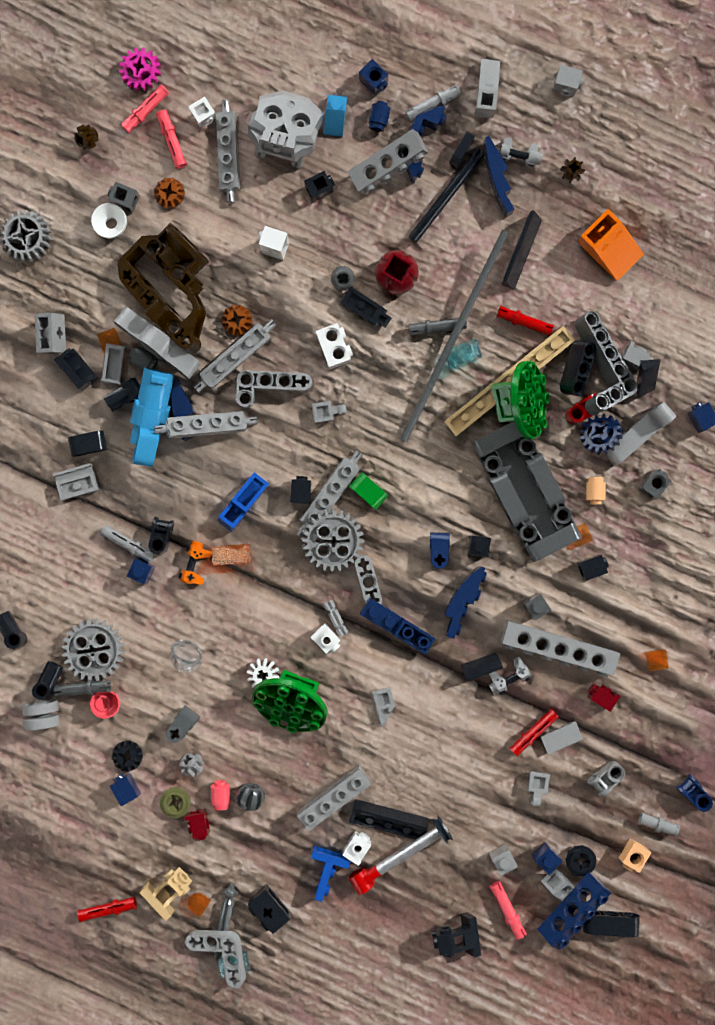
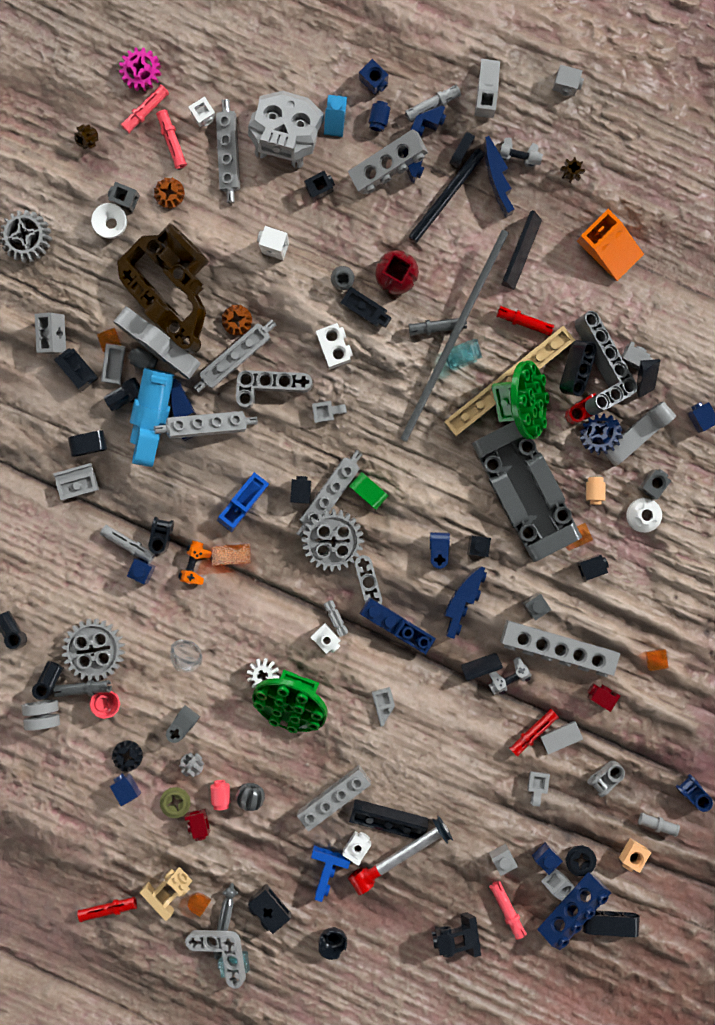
(332, 943): none -> black hair
(634, 515): none -> white piece

